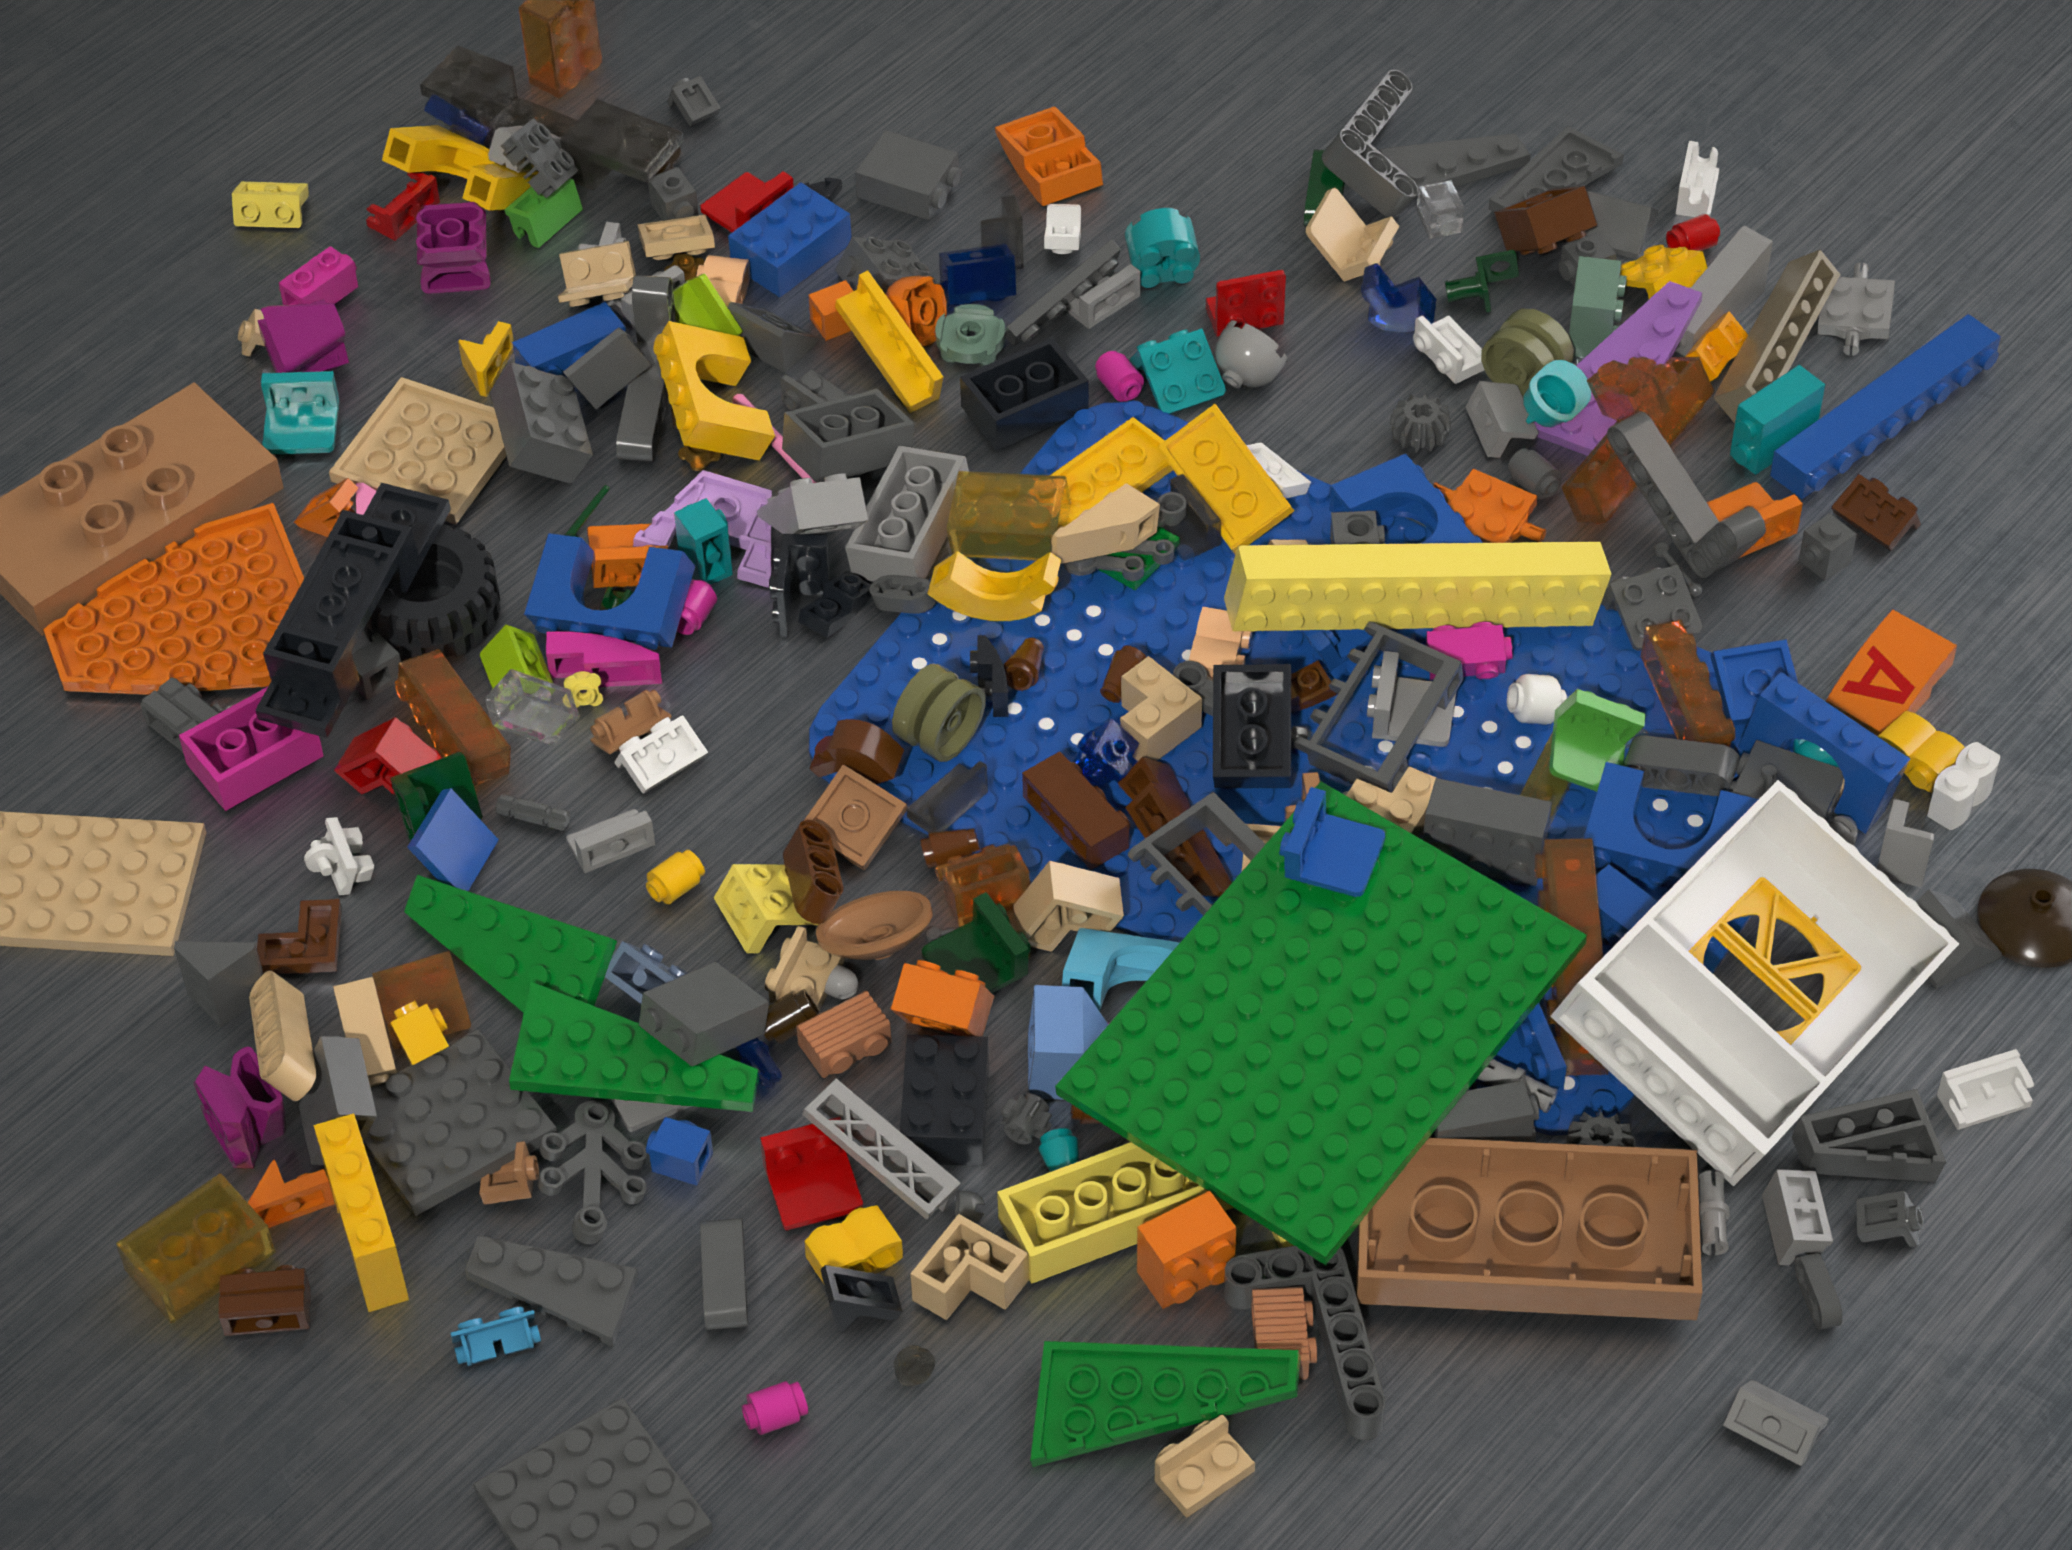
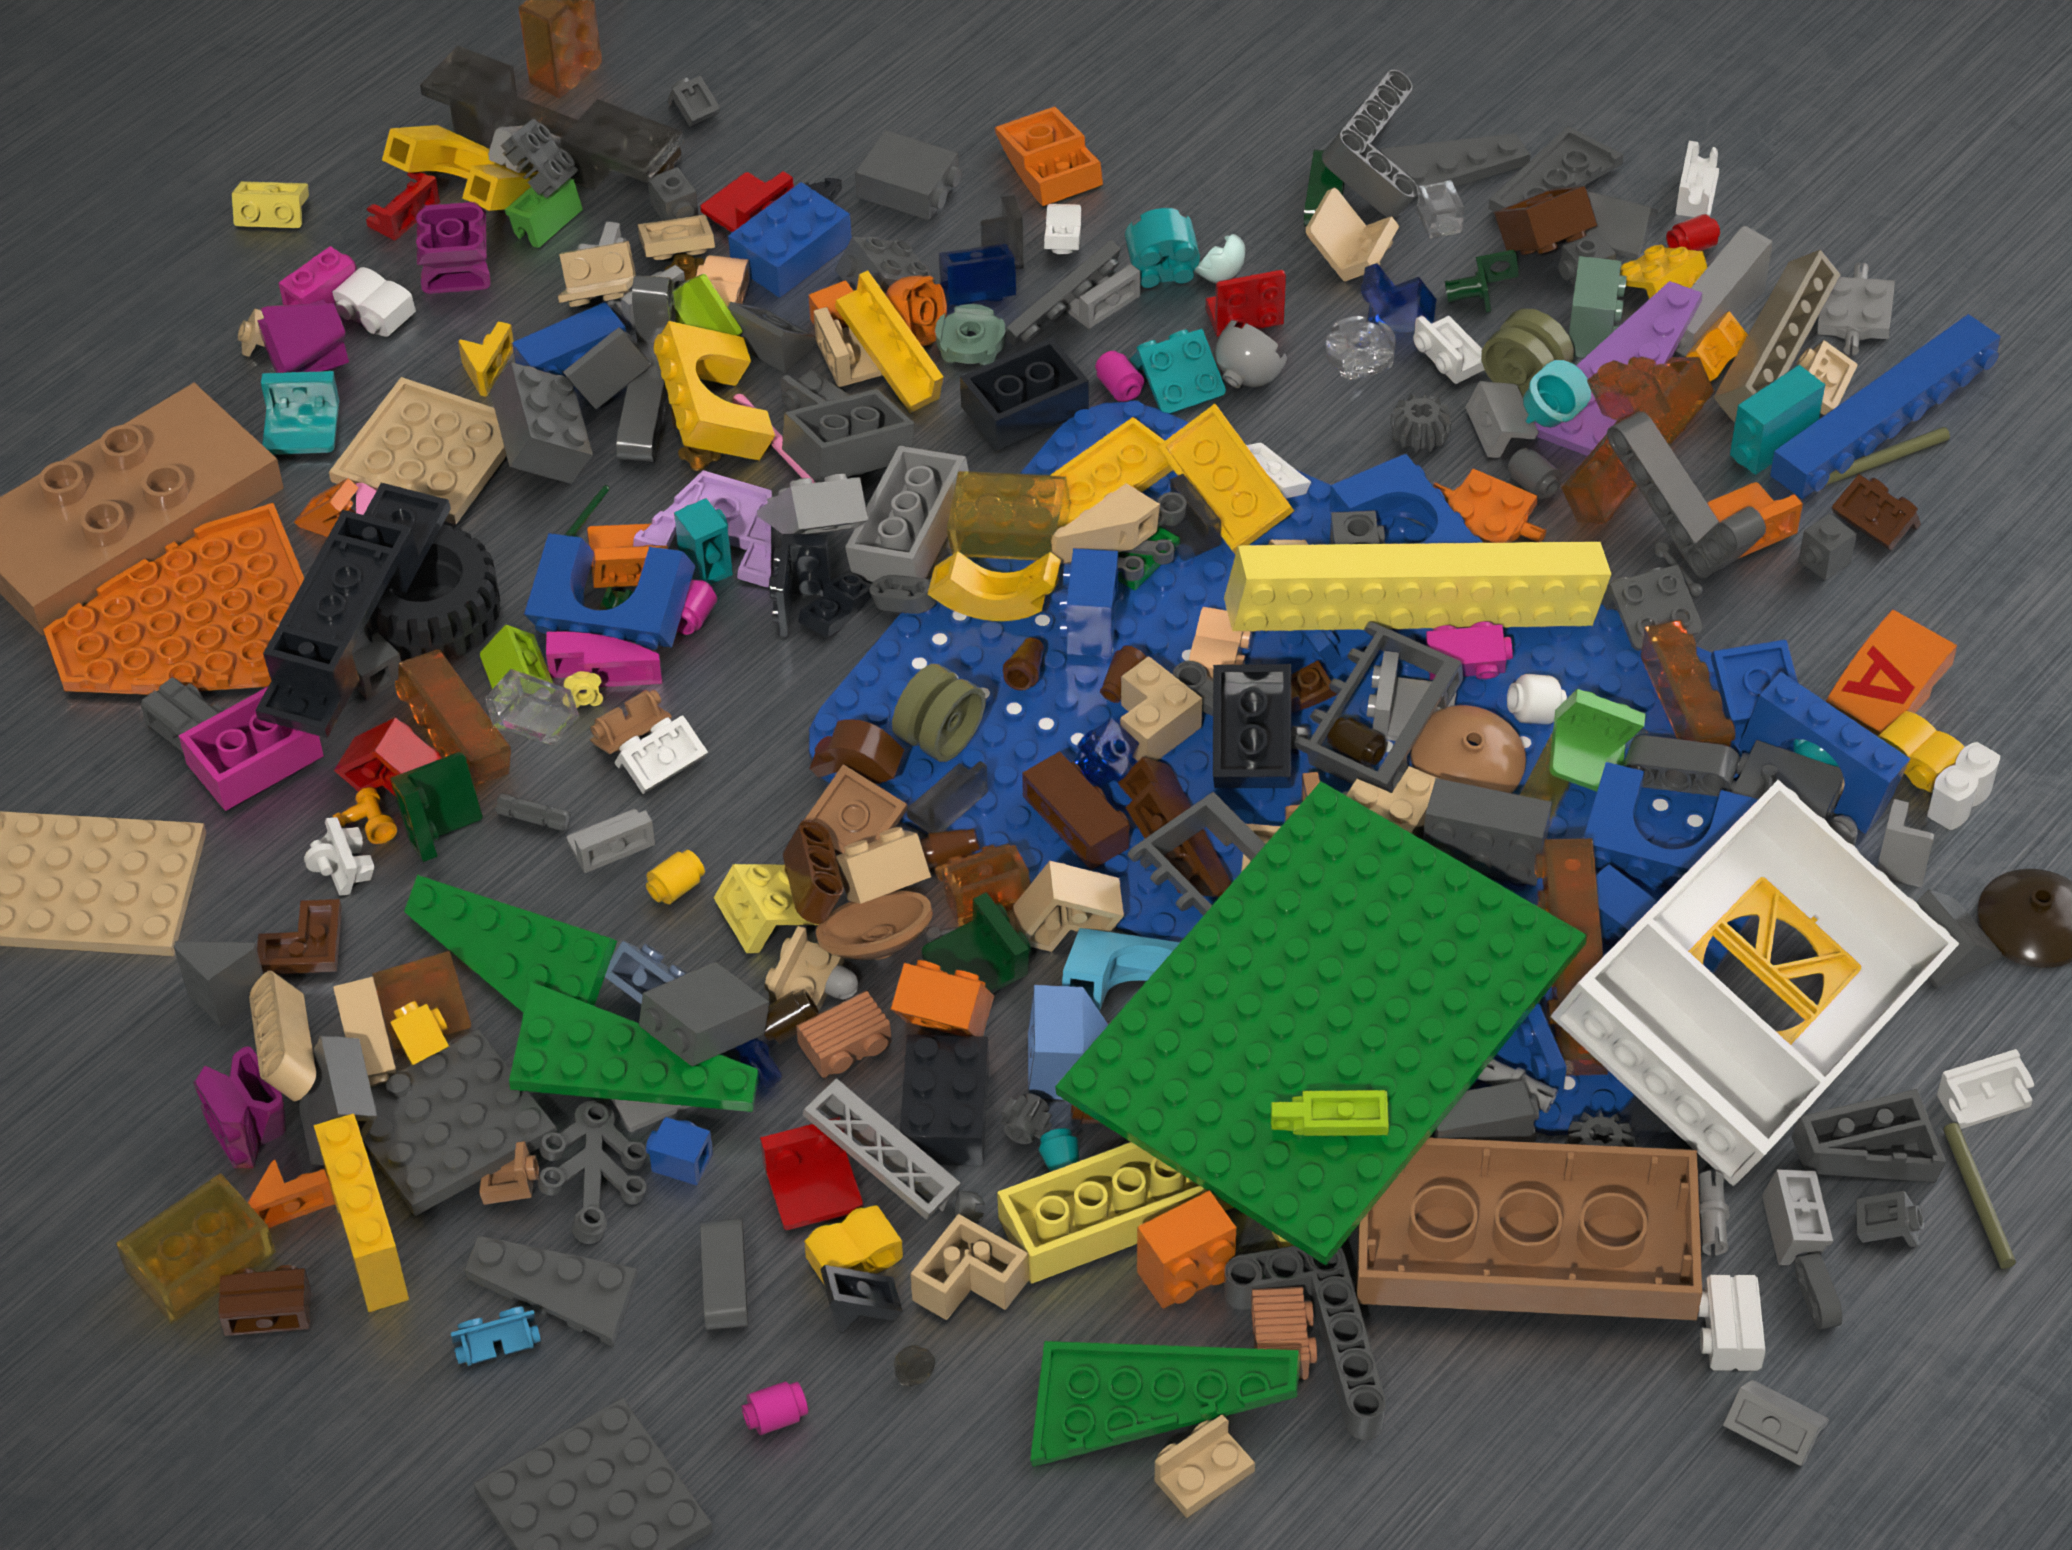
(373, 302): none -> white brick
(379, 827): none -> light orange piece
(452, 841): blue tile -> none
(456, 119): clear blue axle -> none
(842, 351): none -> tan bracket
(882, 865): none -> tan brick
(990, 675): black slope -> none
(1090, 602): none -> blue brick
(1223, 262): none -> light aqua hair
(1329, 849): blue bracket -> none
(1333, 1113): none -> lime hinge
(1356, 741): none -> dark brown brick
(1358, 362): none -> clear plate
(1446, 754): none -> medium nougat dish
(1732, 1323): none -> white brick
(1832, 369): none -> tan bracket
(1892, 453): none -> olive bar
(1979, 1196): none -> olive bar

